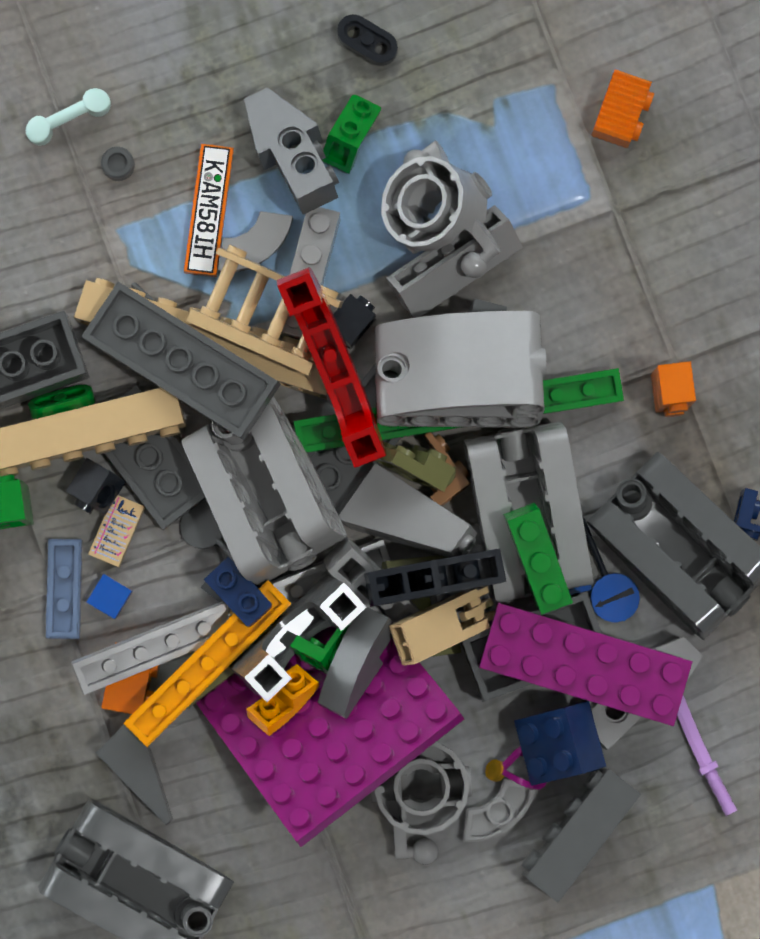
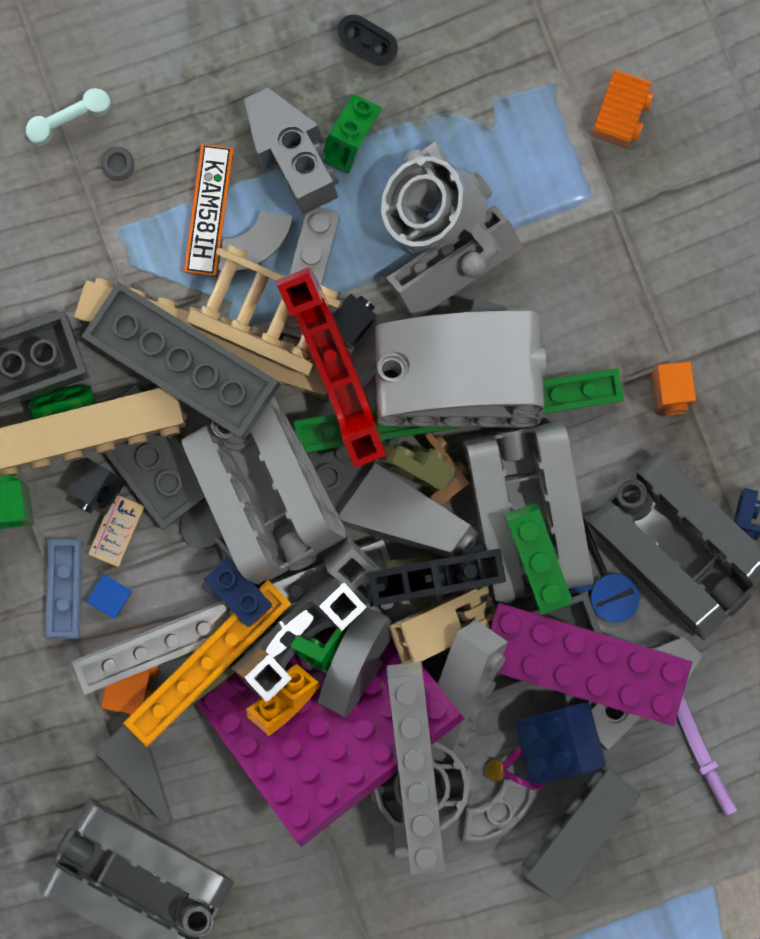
(415, 768): none -> light grey arch
(469, 679): none -> light grey brick

